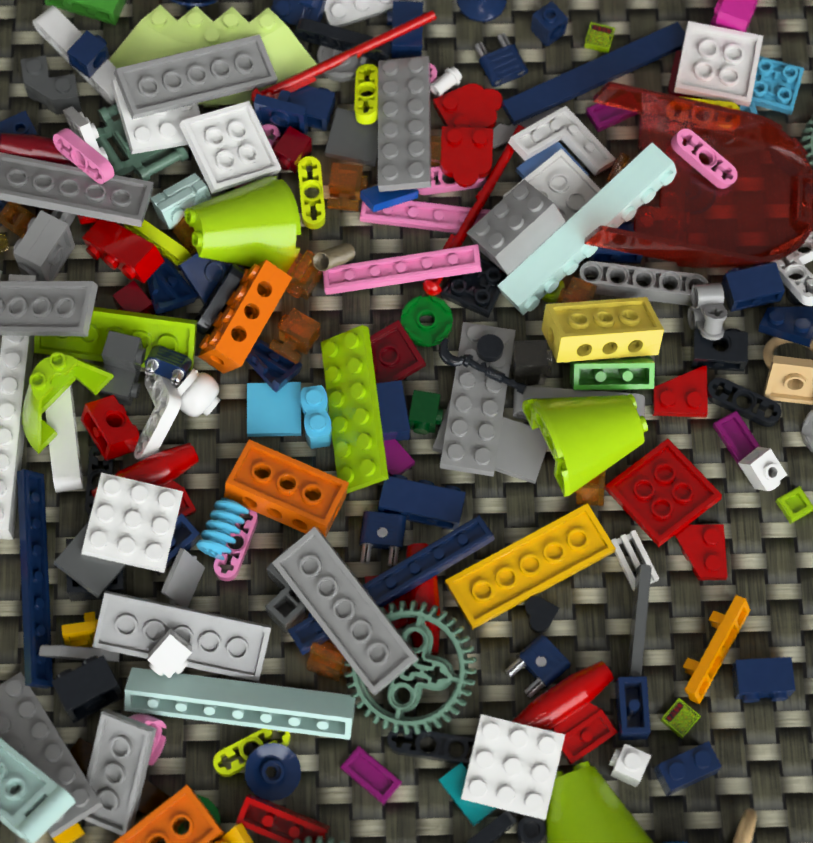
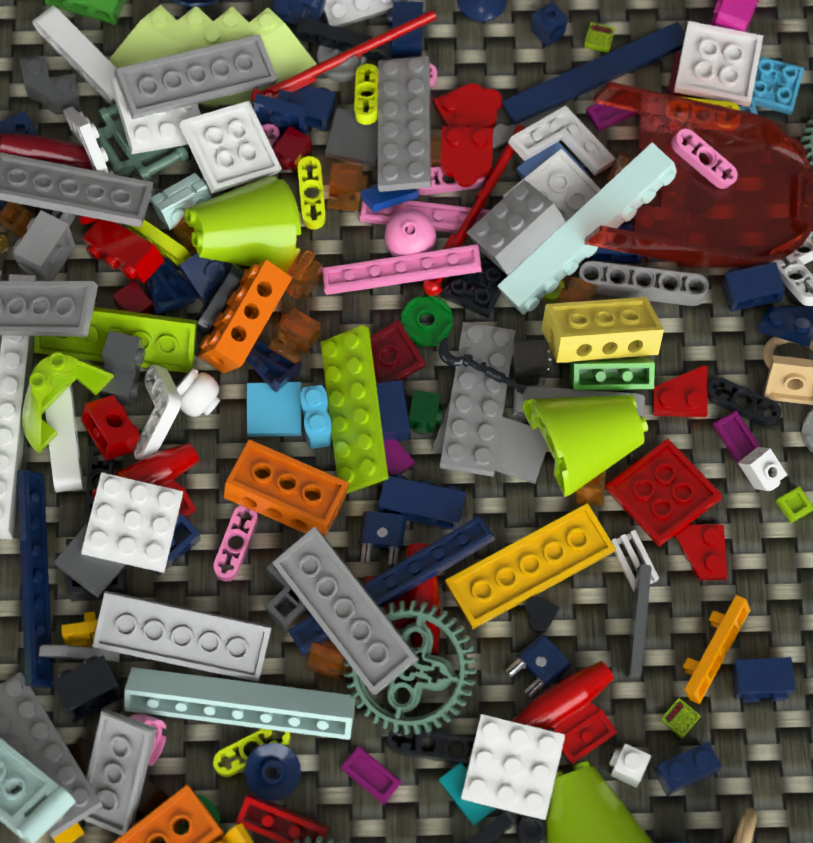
(83, 156): bright pink beam -> none
(88, 53): dark blue brick -> none
(168, 364): piece -> none
(169, 654): white brick -> none
(183, 579): light grey piece -> none
(221, 527): medium azure piece -> none
(333, 257): dark tan piece -> none
(409, 233): none -> bright pink cylinder
(446, 81): white pin -> none
(490, 348): black tile -> none
(503, 64): dark blue piece -> none
(632, 708): dark blue brick -> none
(707, 310): light grey piece -> none
(732, 359): black brick -> none

